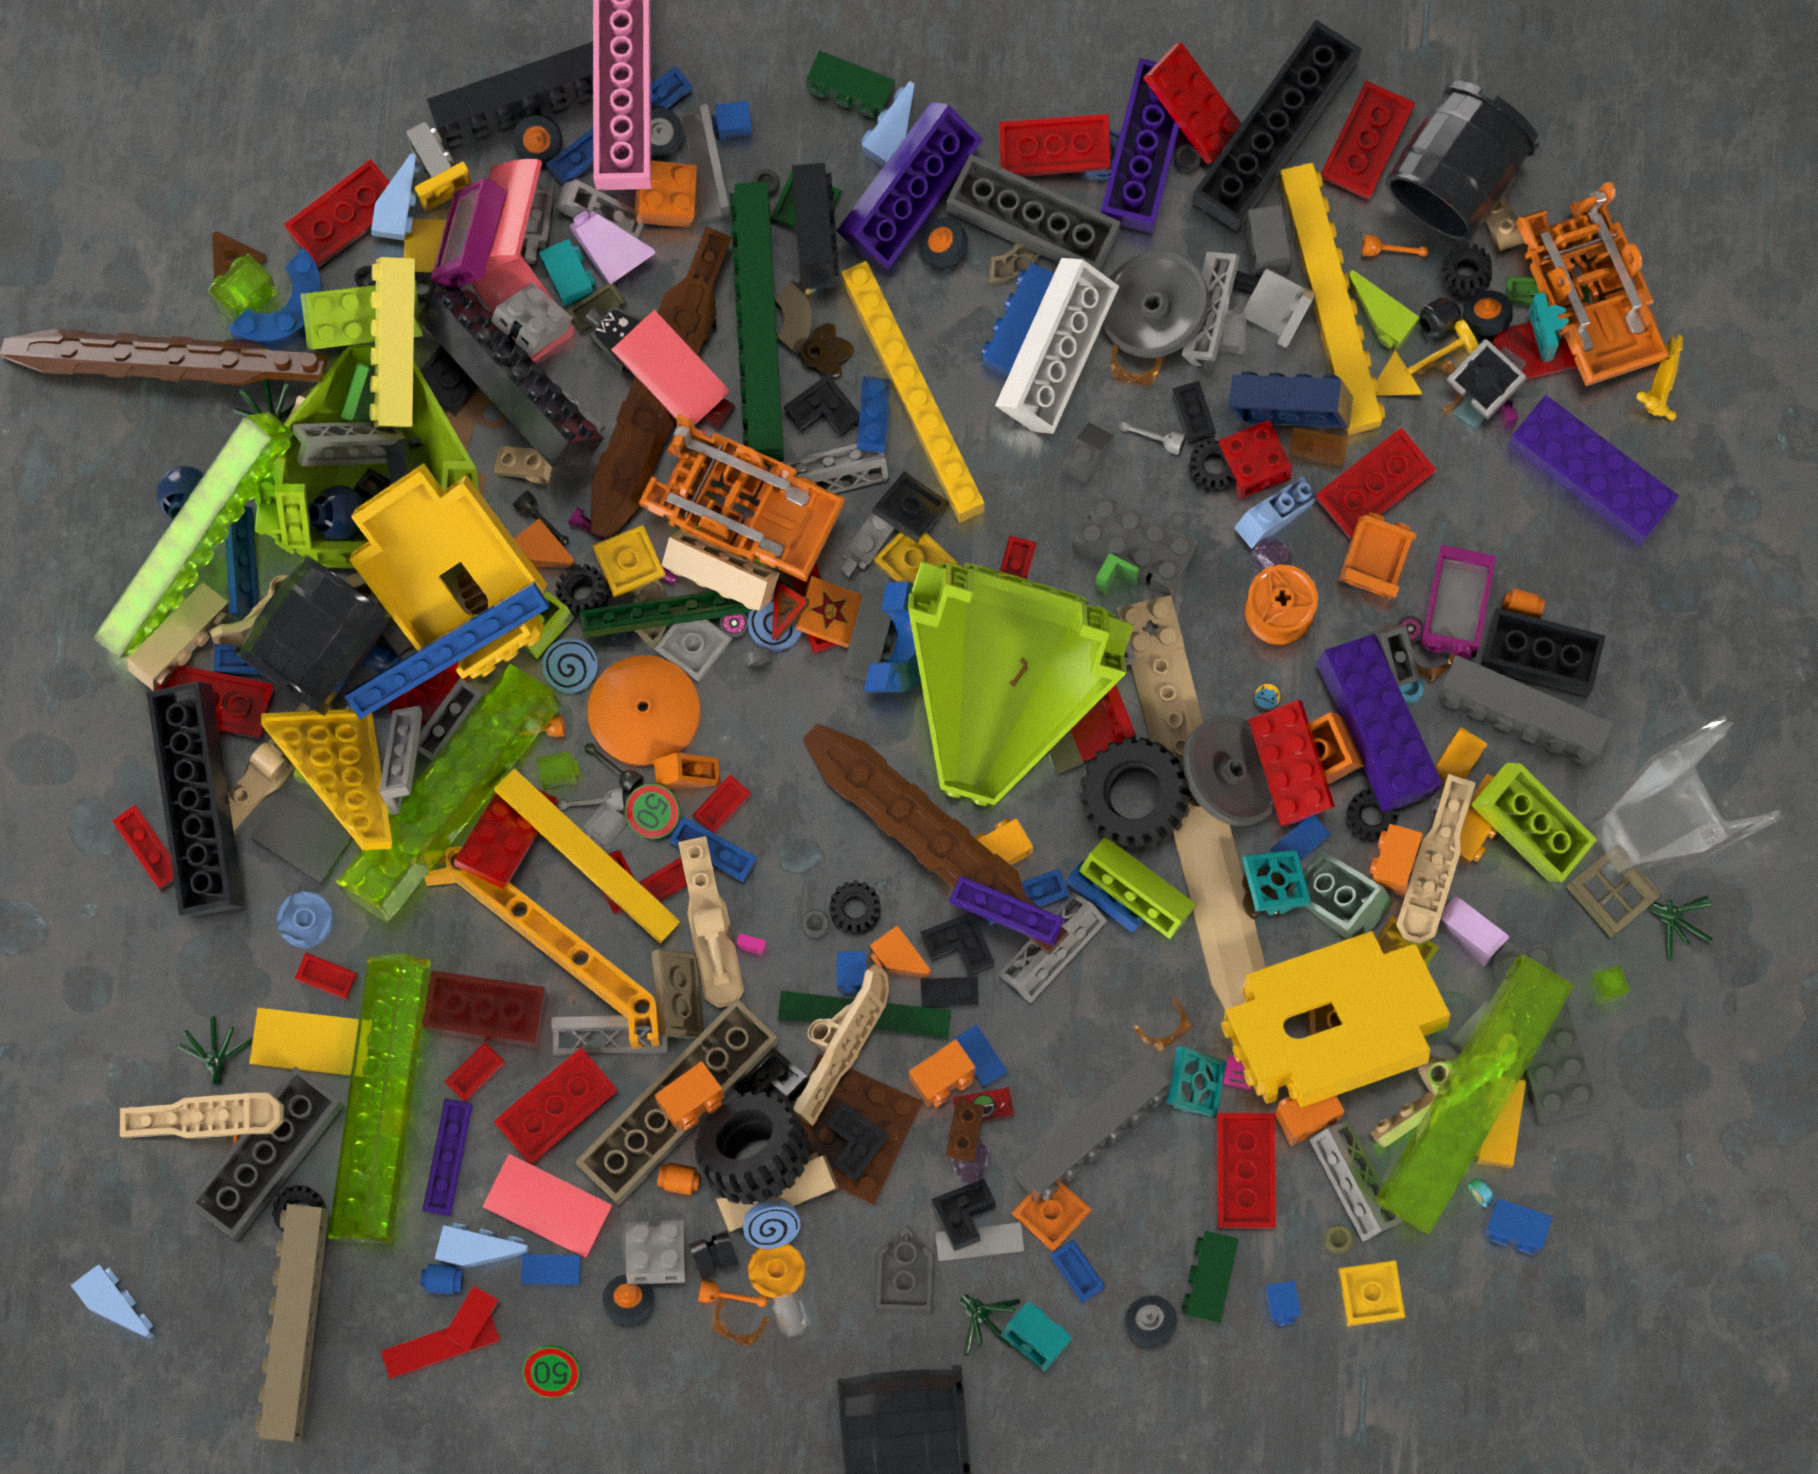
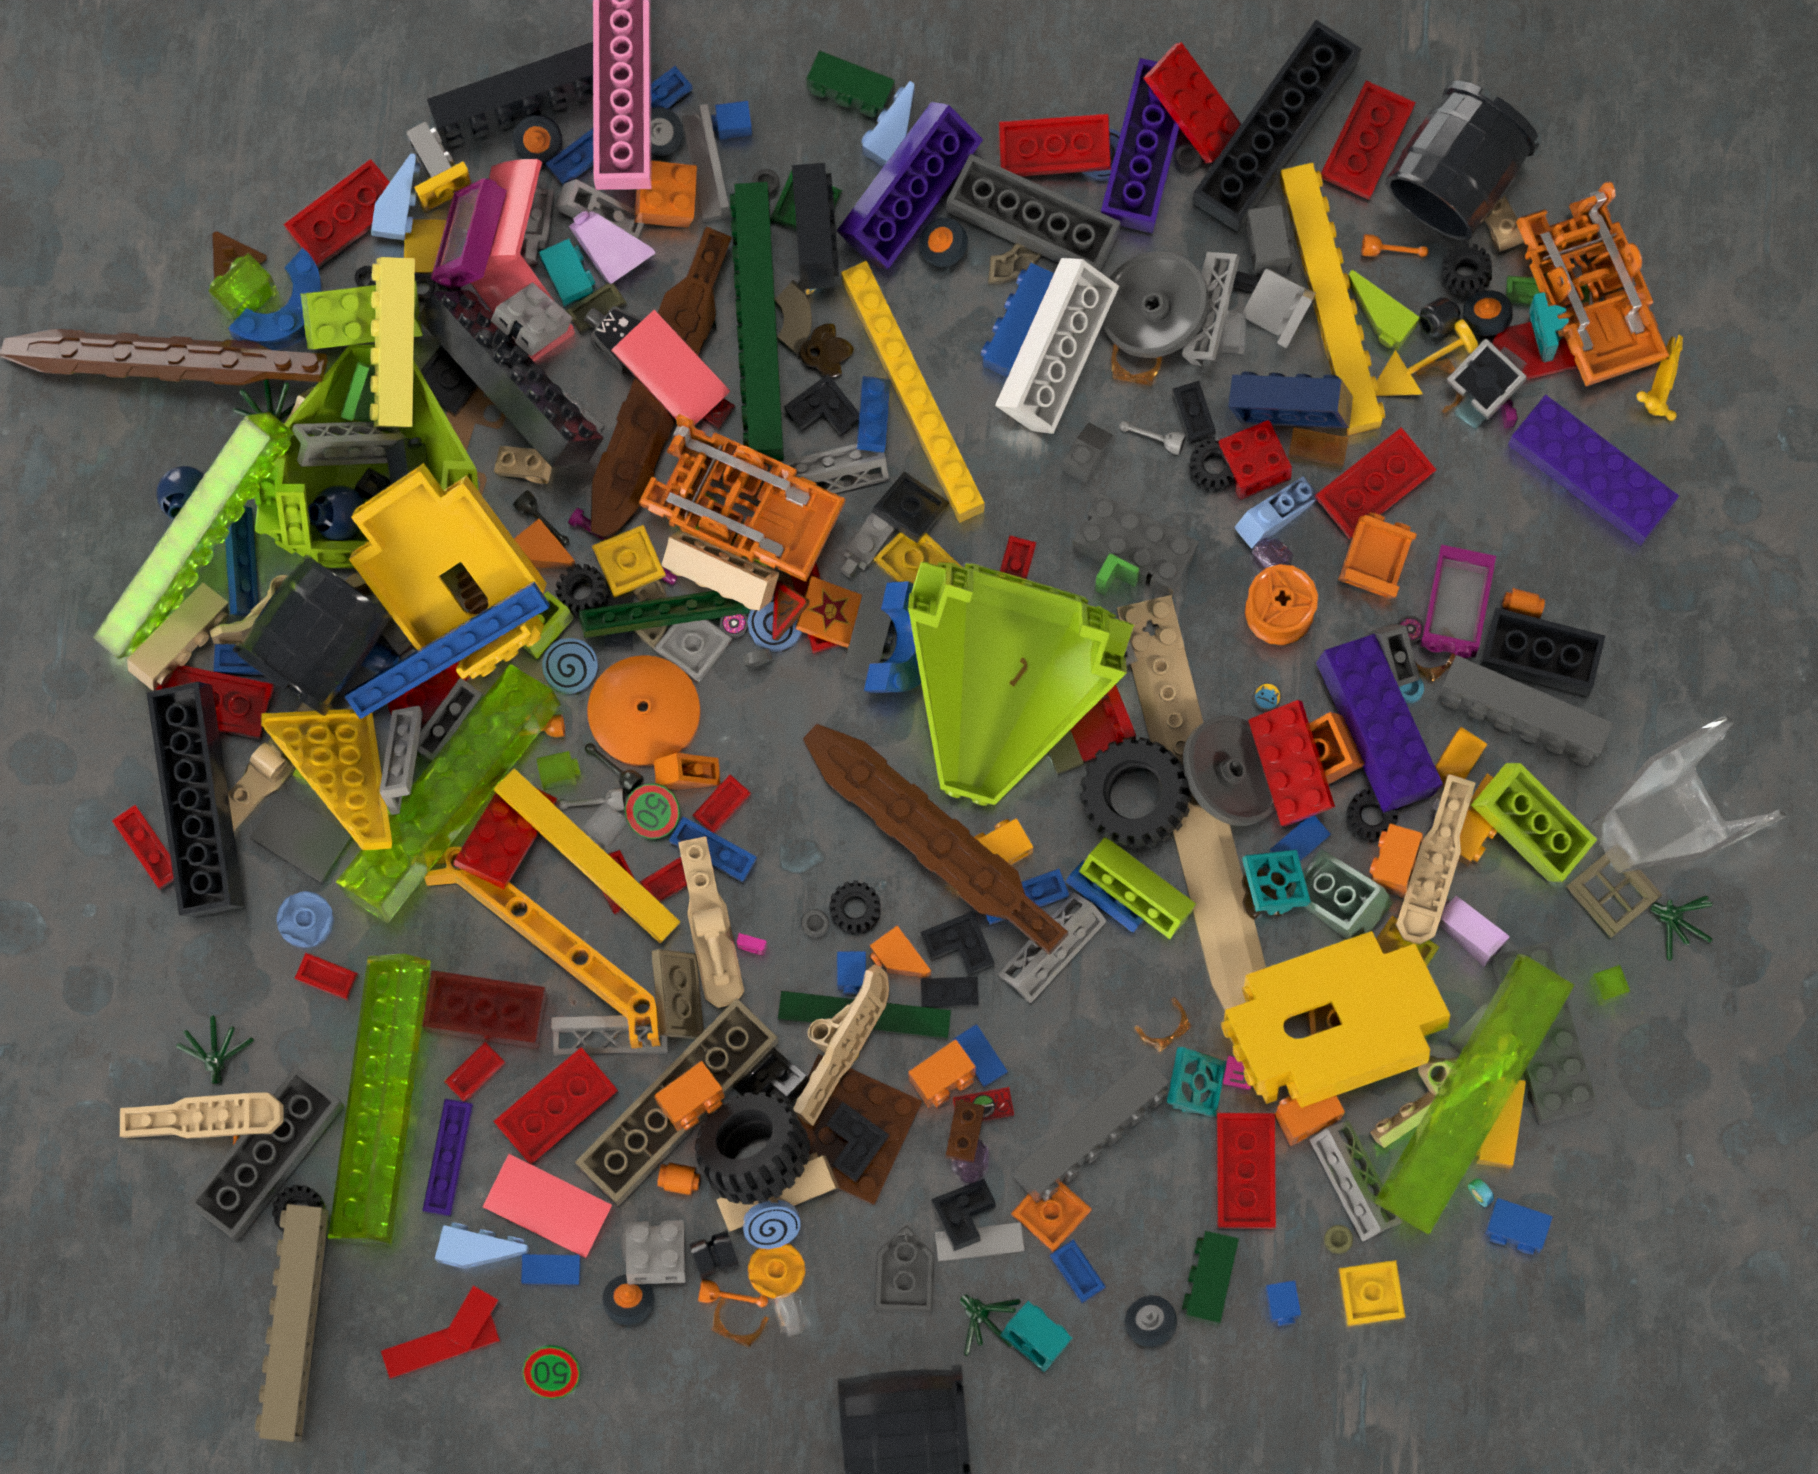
(103, 1297): light blue slope -> none
(304, 1041): yellow tile -> none
(442, 1279): blue brick -> none
(1007, 910): dark purple tile -> none

